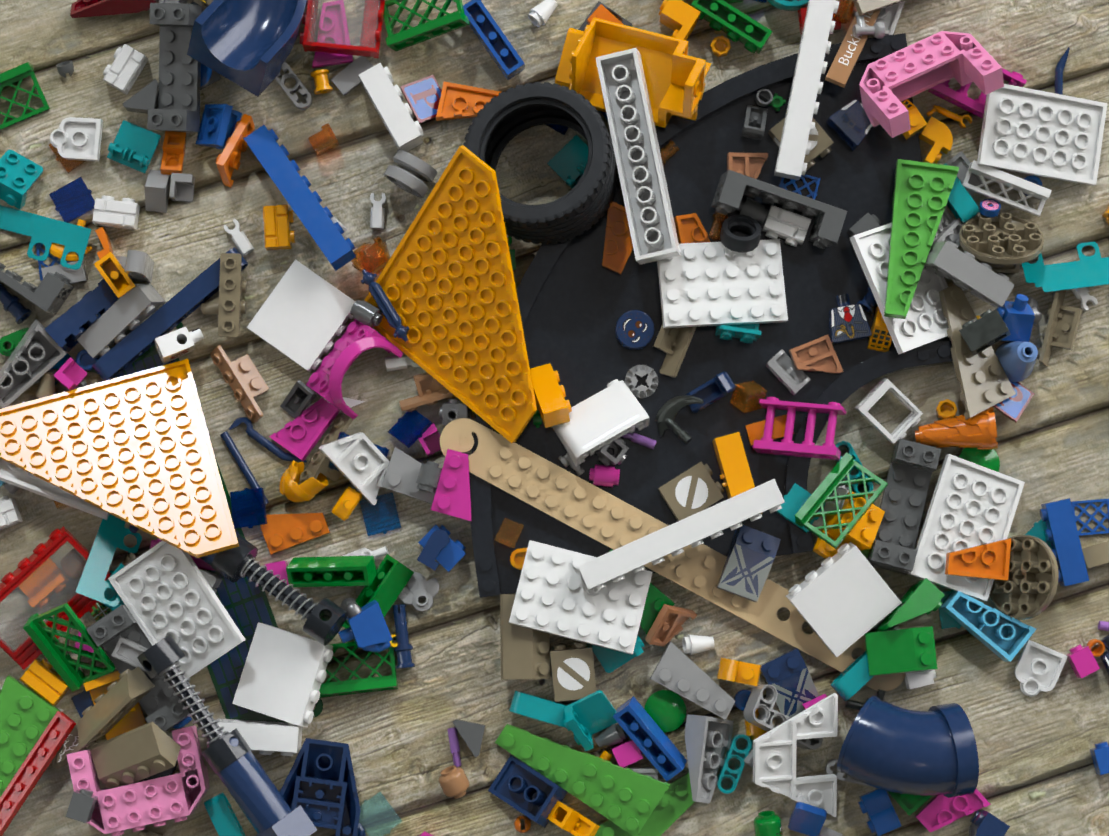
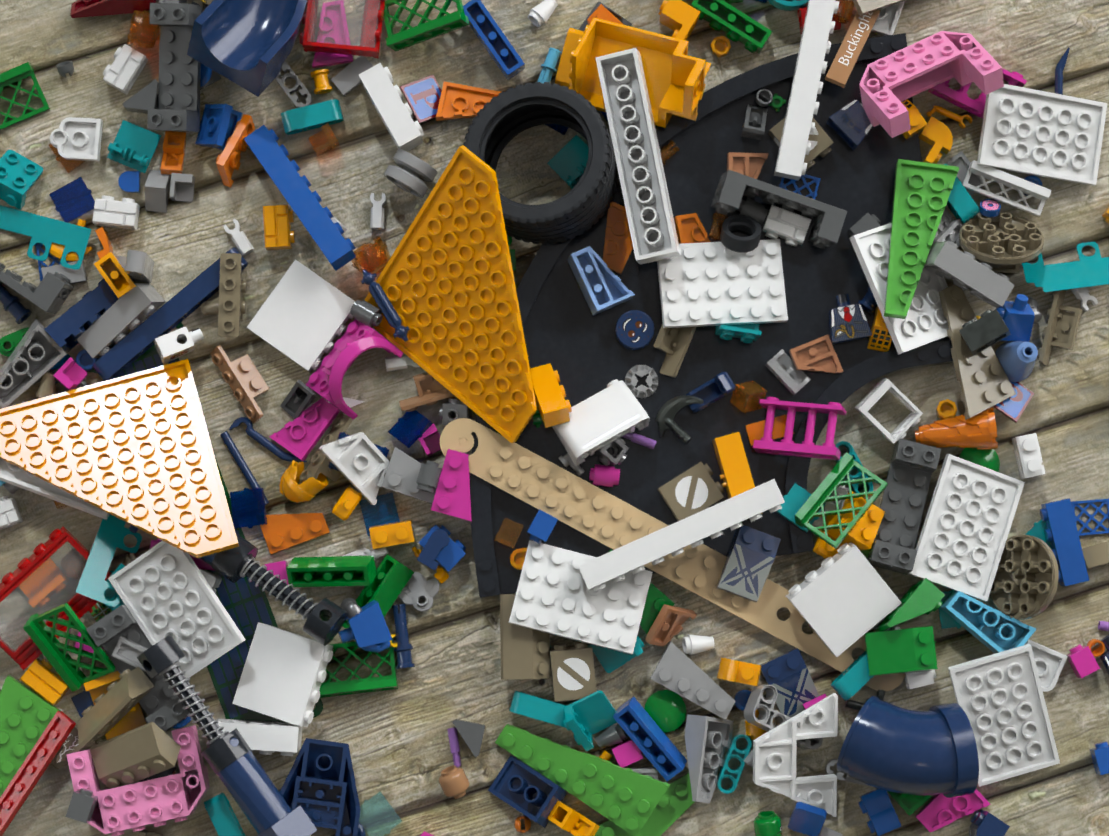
(130, 181): none -> blue tile
(142, 33): none -> clear orange cone
(312, 117): none -> teal beam
(392, 534): none -> light orange brick
(441, 575): none -> light orange piece
(541, 527): none -> blue brick
(549, 65): none -> medium azure axle
(597, 282): none -> light blue wedge
(860, 28): light grey piece -> none
(981, 561): orange wing -> none
(1006, 713): none -> white plate
(1028, 456): none -> white brick

